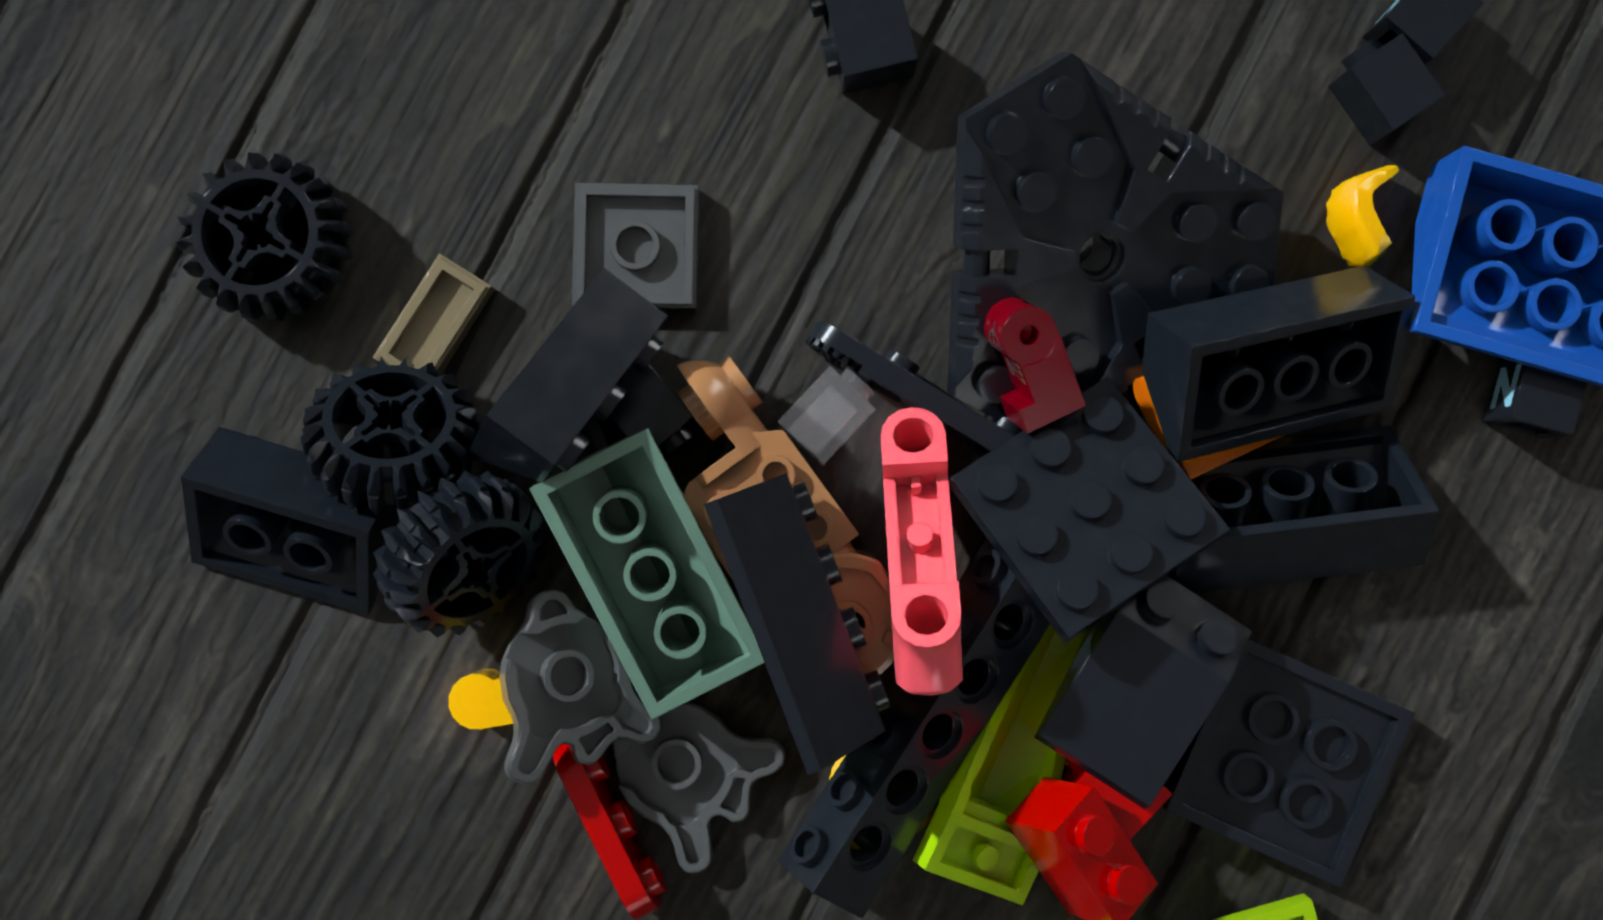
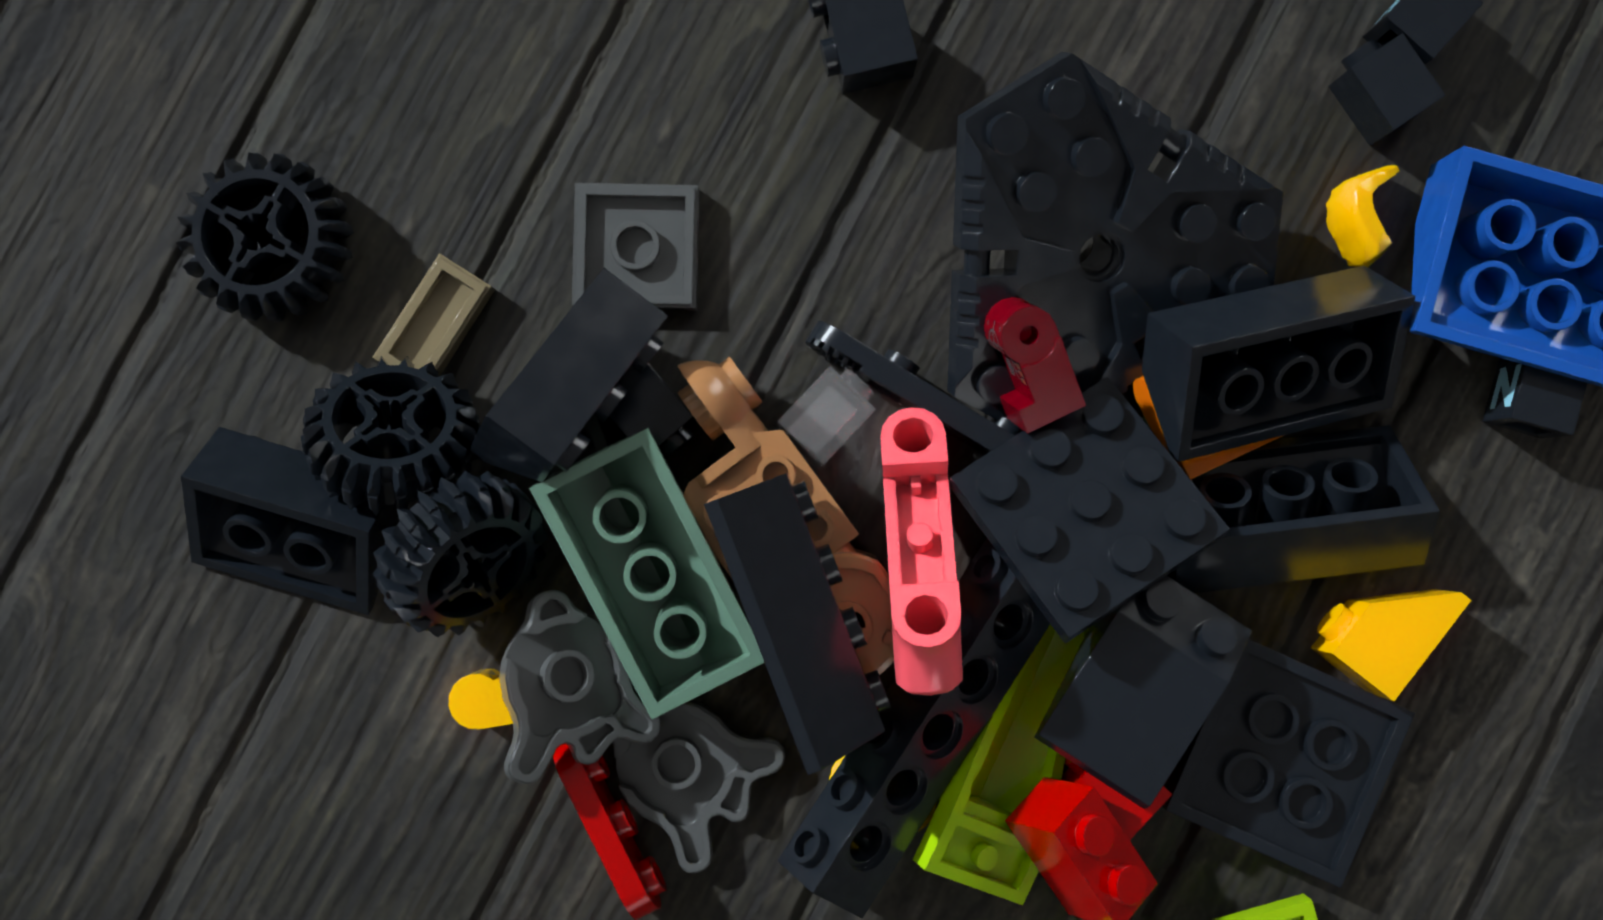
(1387, 637): none -> yellow slope

